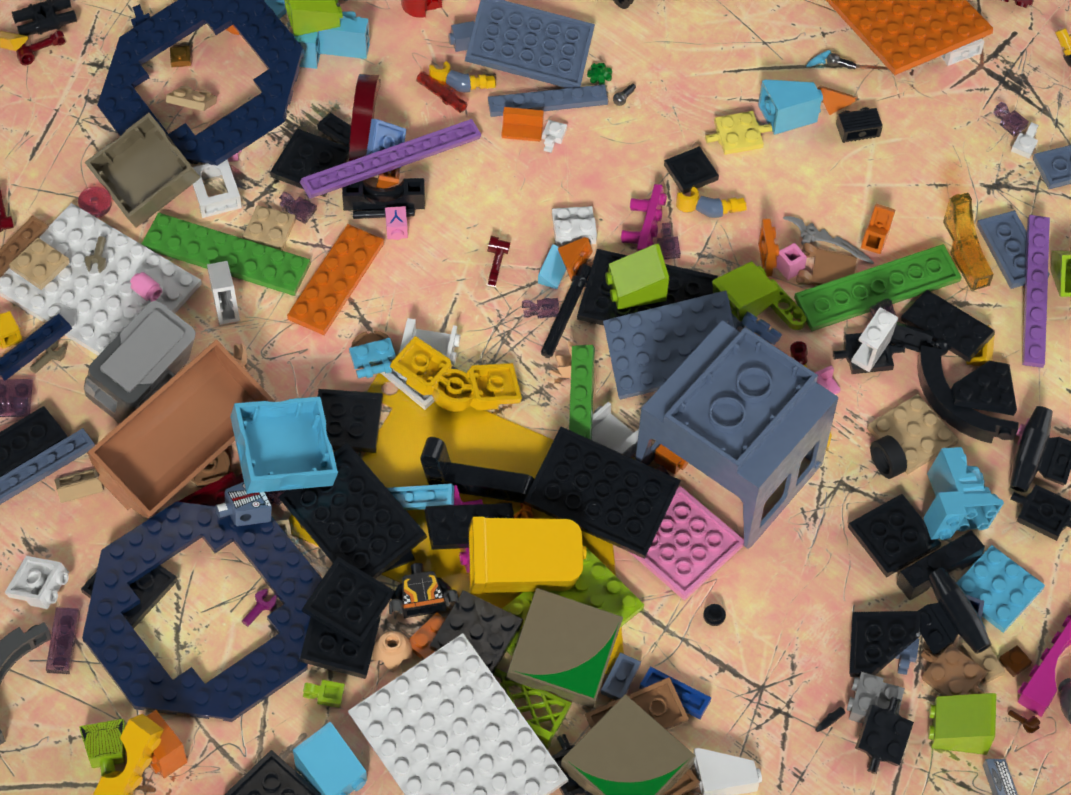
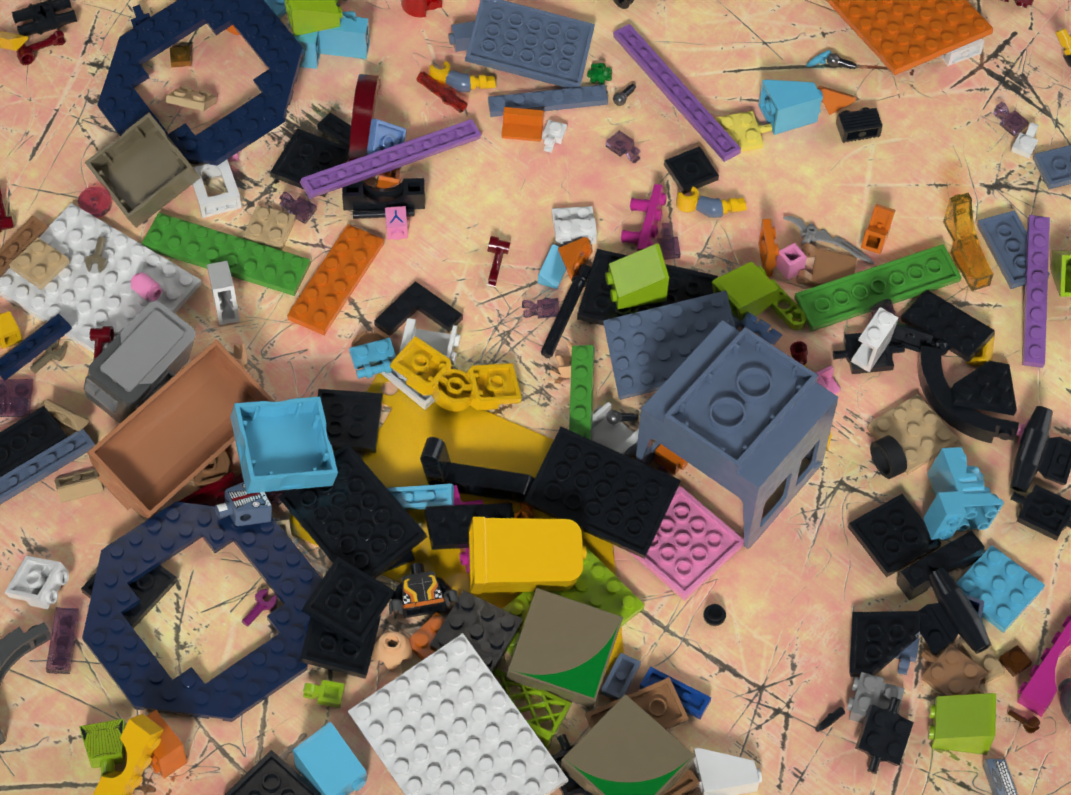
(66, 416): none -> tan slope
(101, 336): none -> dark red brick
(419, 299): none -> black plate
(614, 417): none -> piece
(622, 144): none -> plate
(677, 93): none -> medium lavender plate

